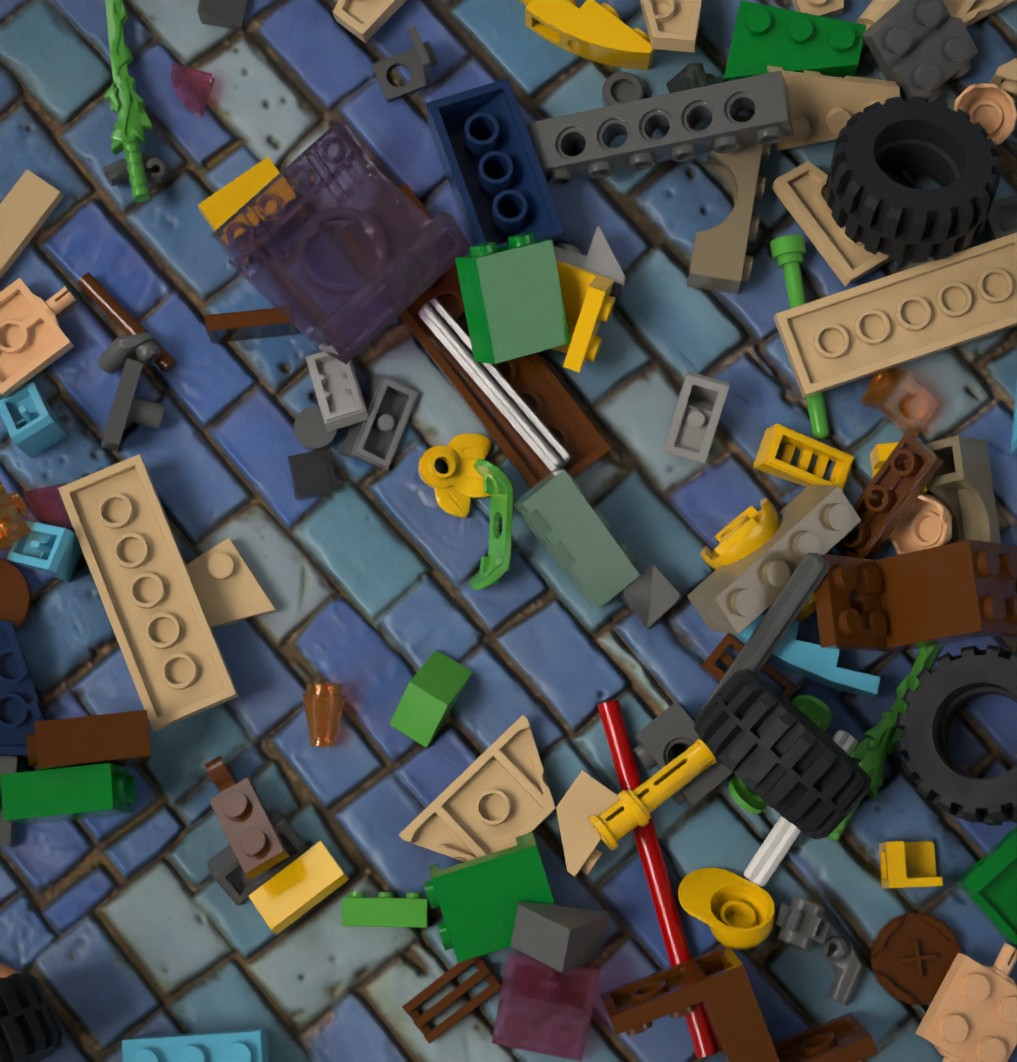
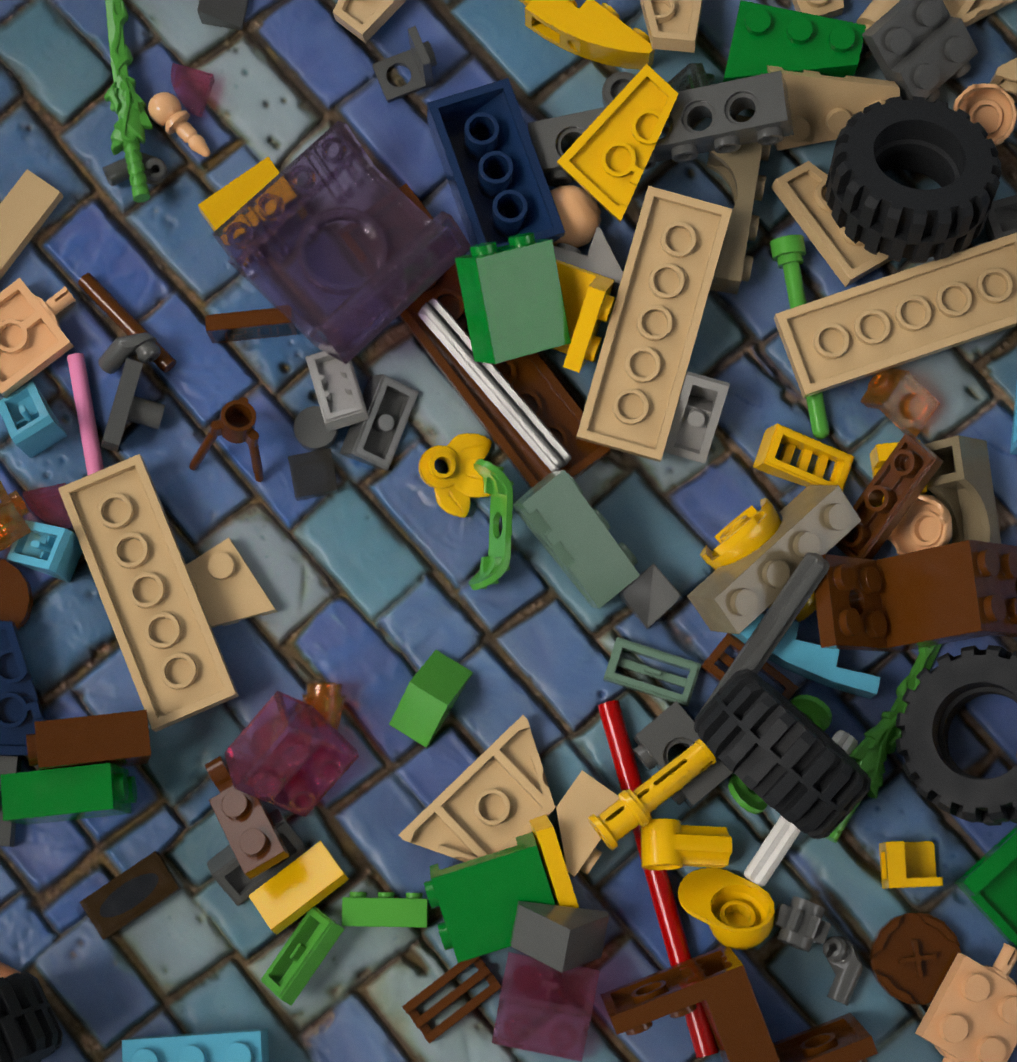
(85, 413): none -> bright pink bar
(130, 895): none -> dark brown tile
(167, 111): none -> light nougat bar
(236, 426): none -> reddish brown plant
(289, 755): none -> clear pink slope
(302, 955): none -> bright green tile
(553, 862): none -> yellow tile
(577, 213): none -> light nougat hair
(620, 142): none -> yellow wing
(654, 323): none -> tan plate
(657, 655): none -> sand green tile
(673, 845): none -> yellow piece

